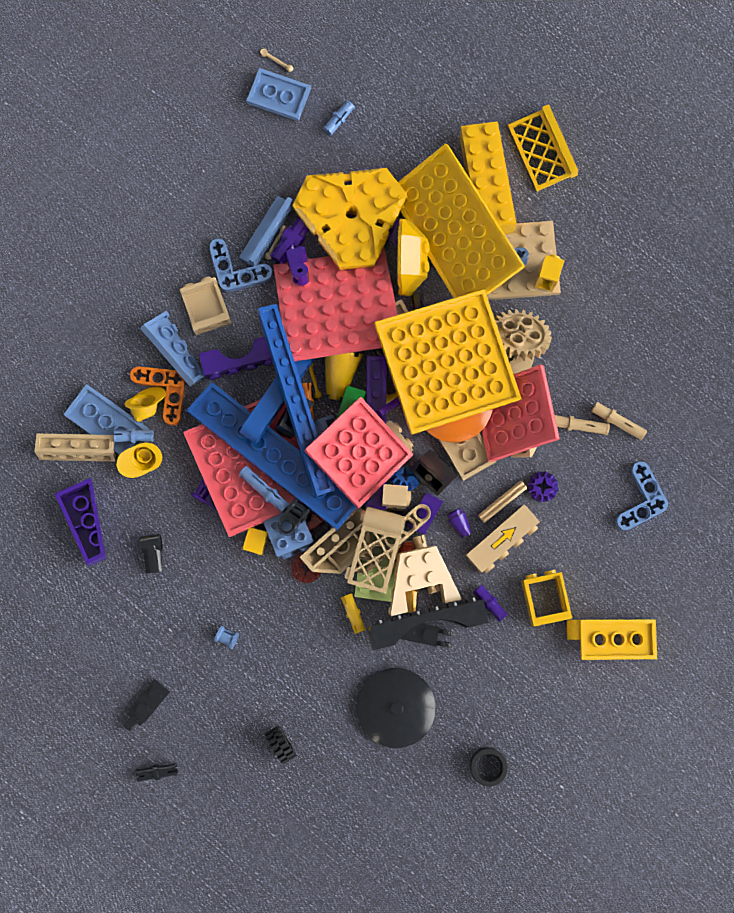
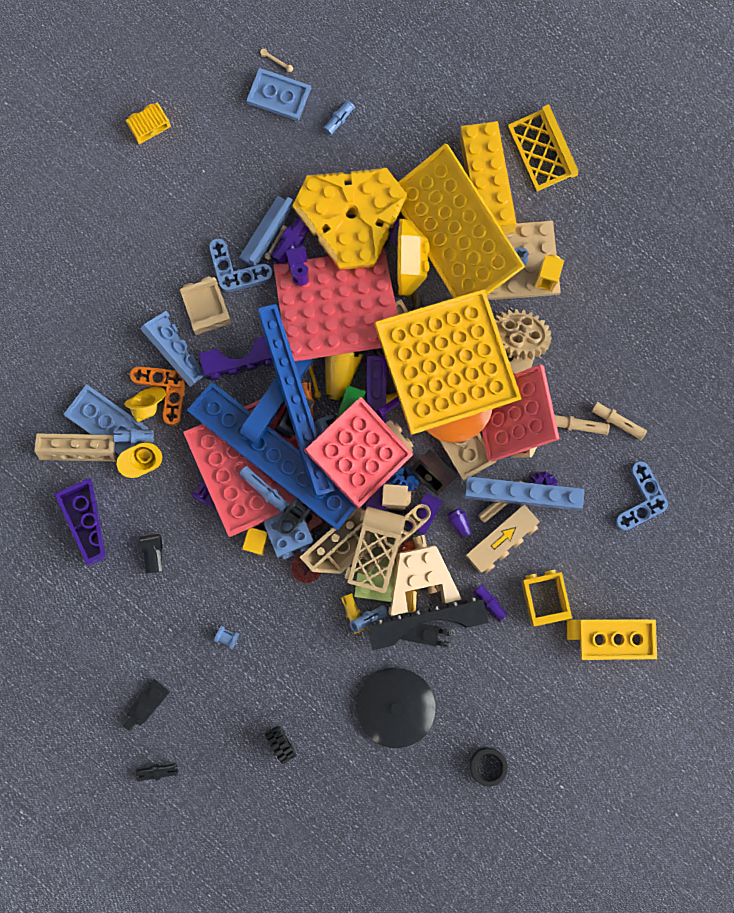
(148, 122): none -> yellow brick
(360, 622): none -> medium blue pin
(524, 493): none -> medium blue brick

